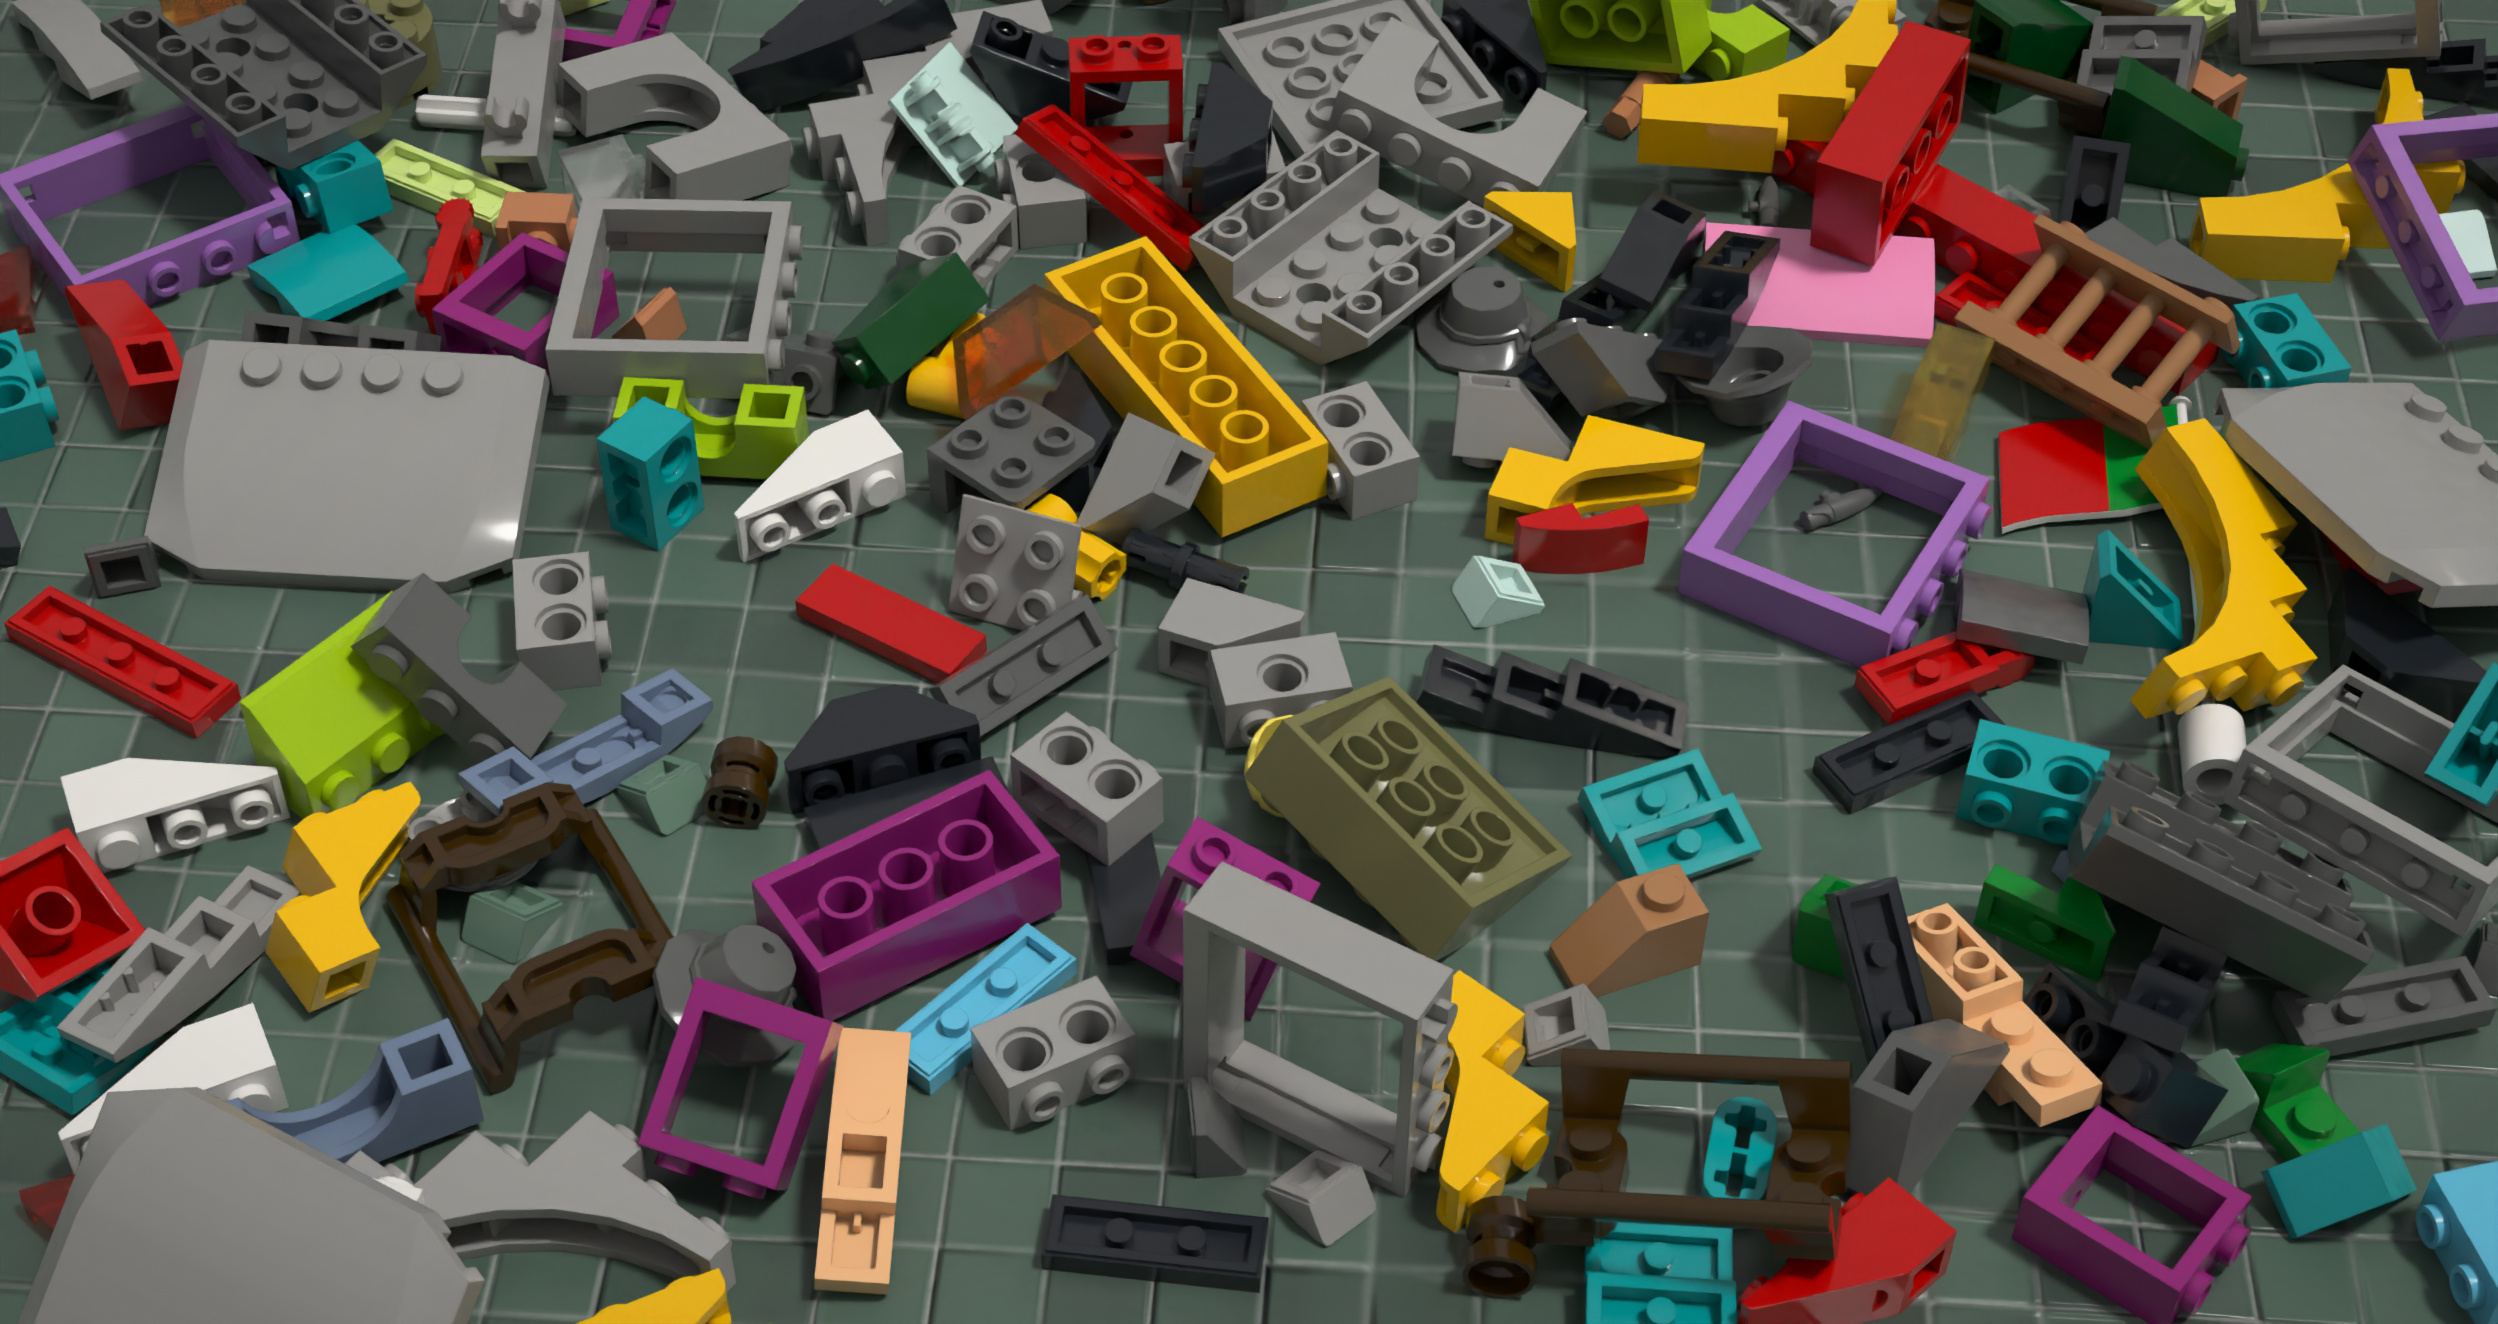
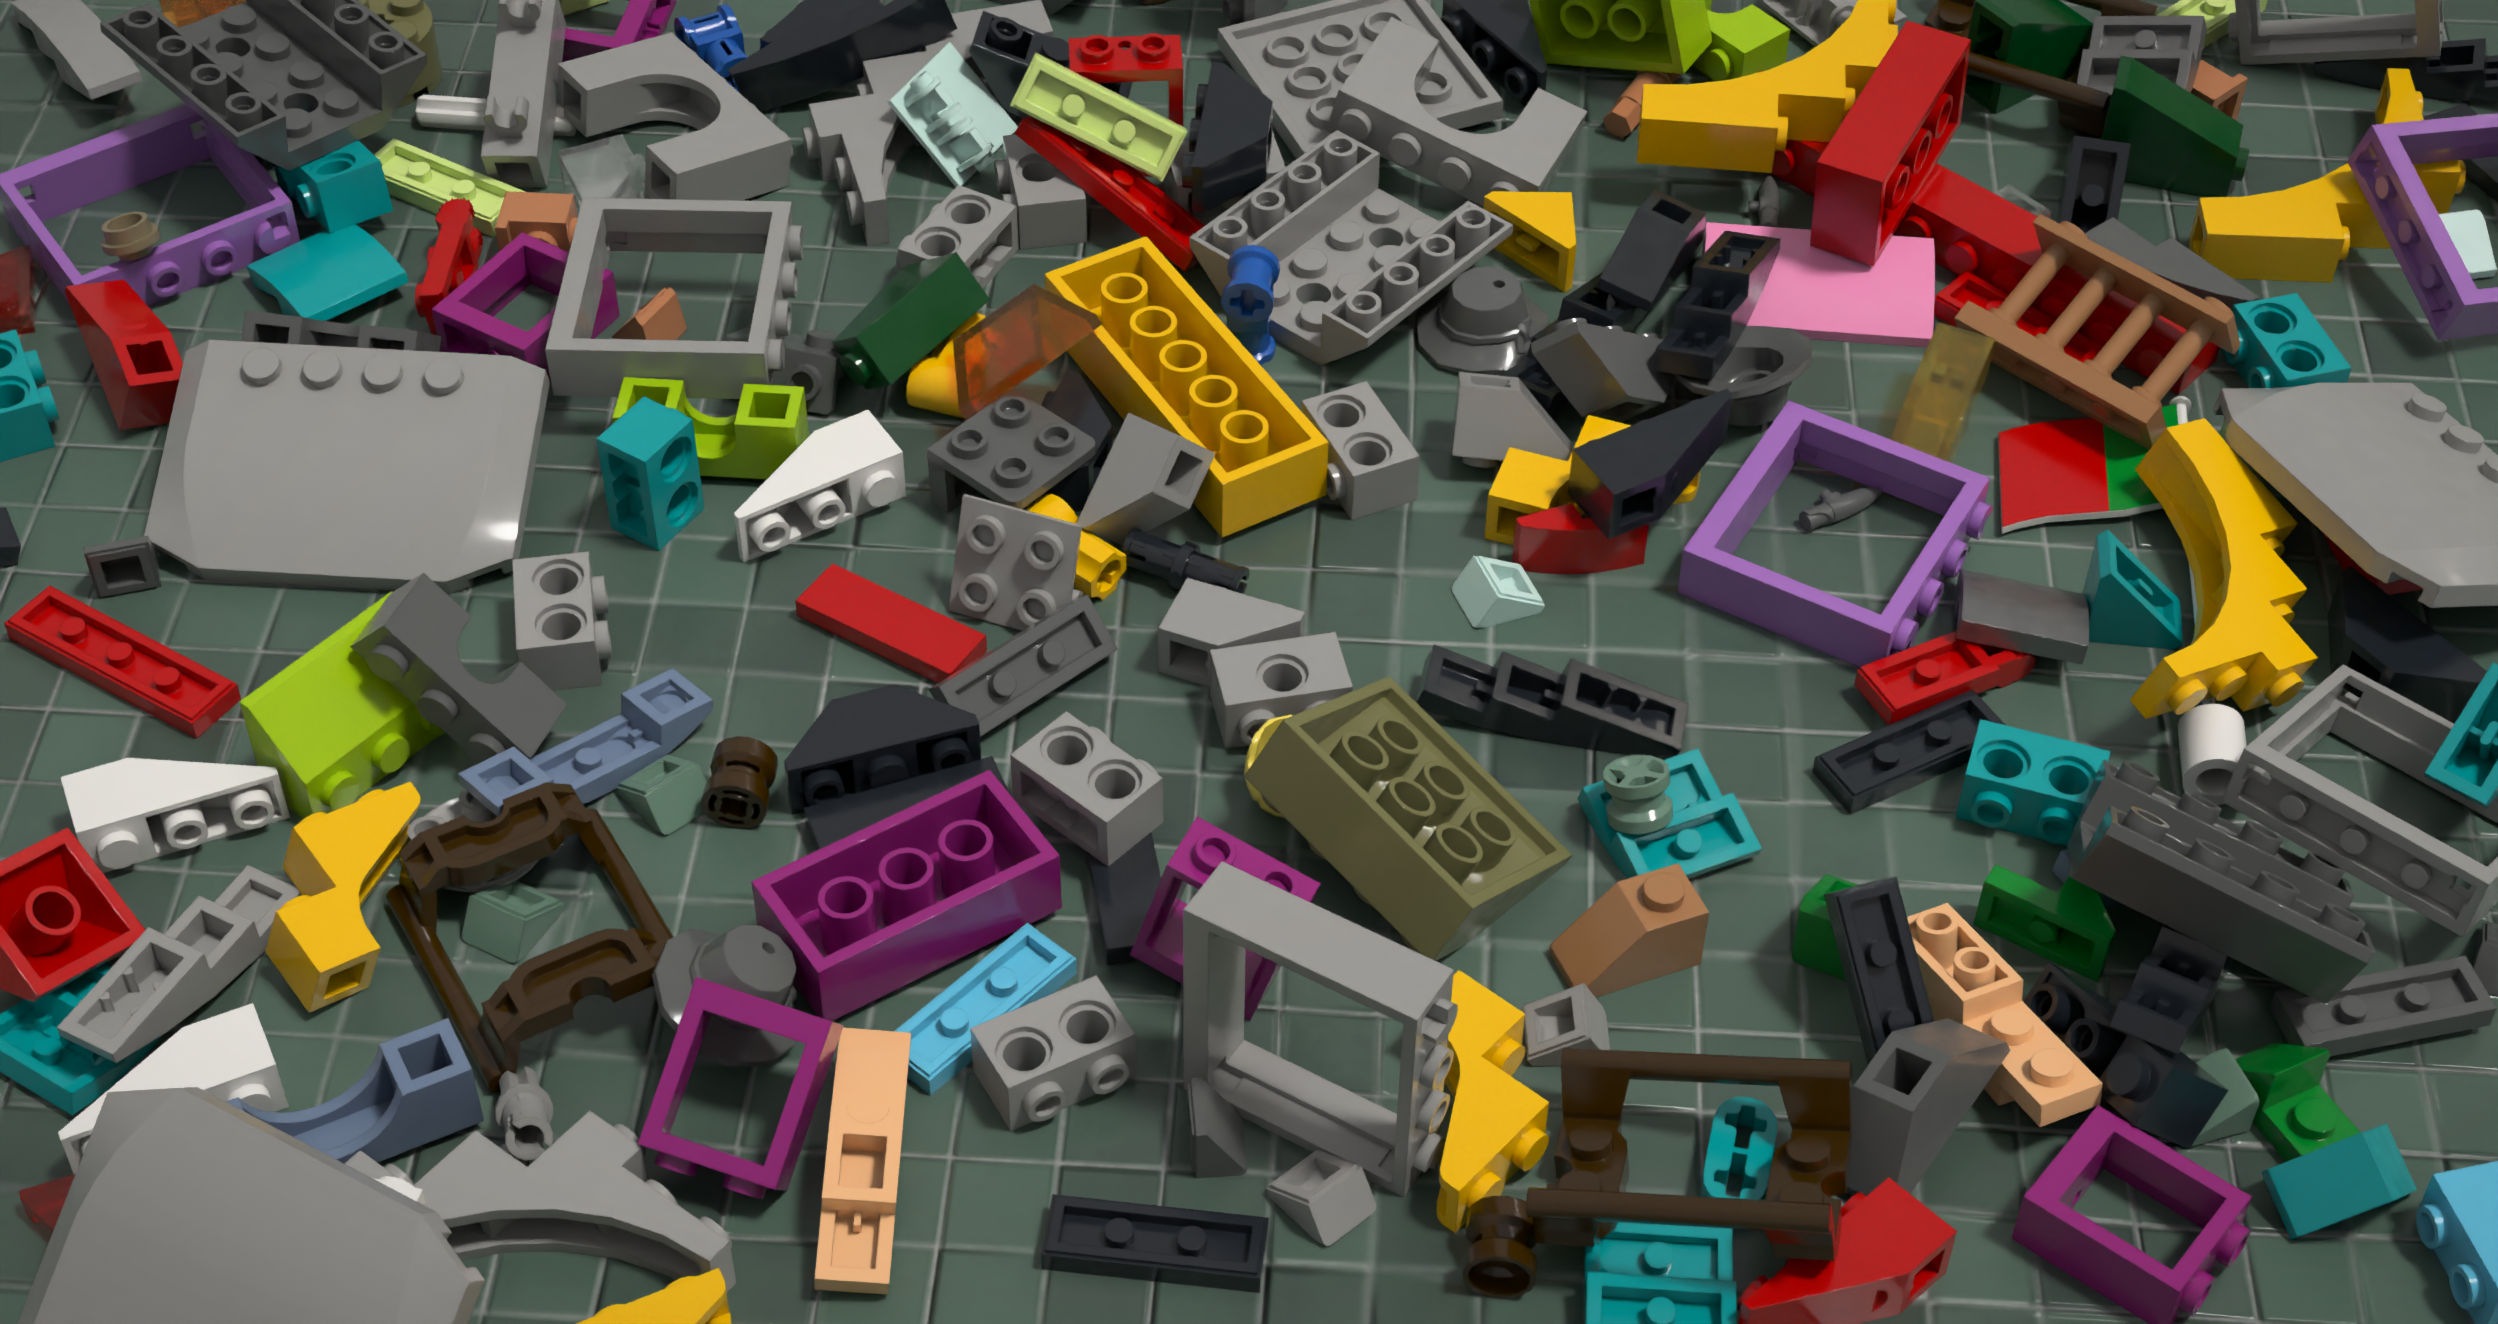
(129, 236): none -> dark tan plate
(524, 1114): none -> light grey axle
(714, 39): none -> blue connector
(1098, 117): none -> yellowish green tile
(1250, 299): none -> blue connector
(1638, 794): none -> sand green wheel
(1645, 467): none -> black slope

